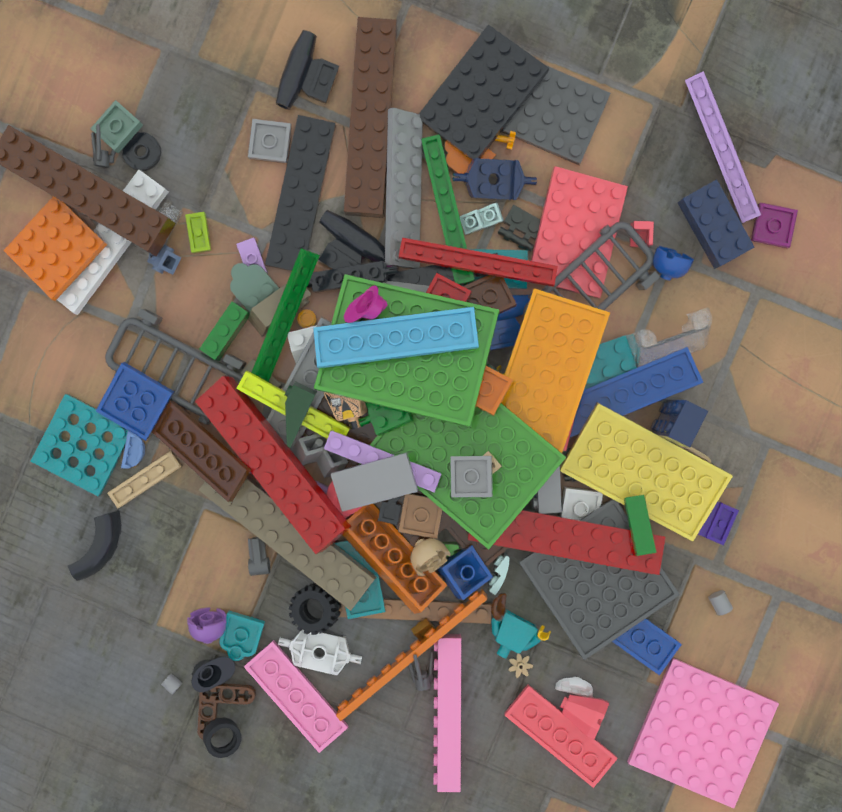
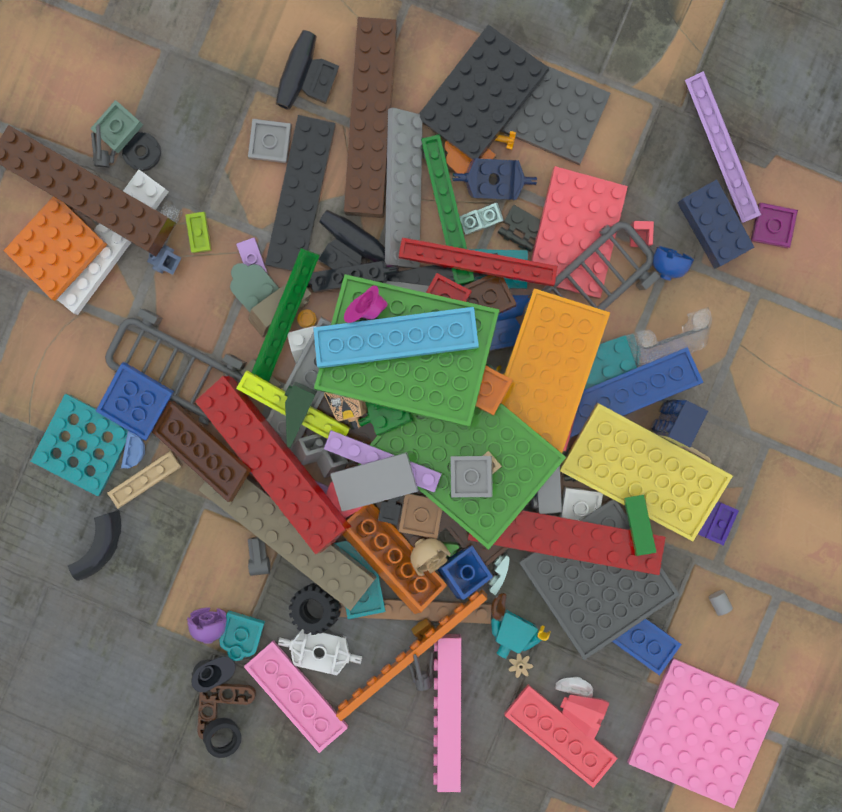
(171, 684): light grey hose -> none
(225, 331): green brick -> none

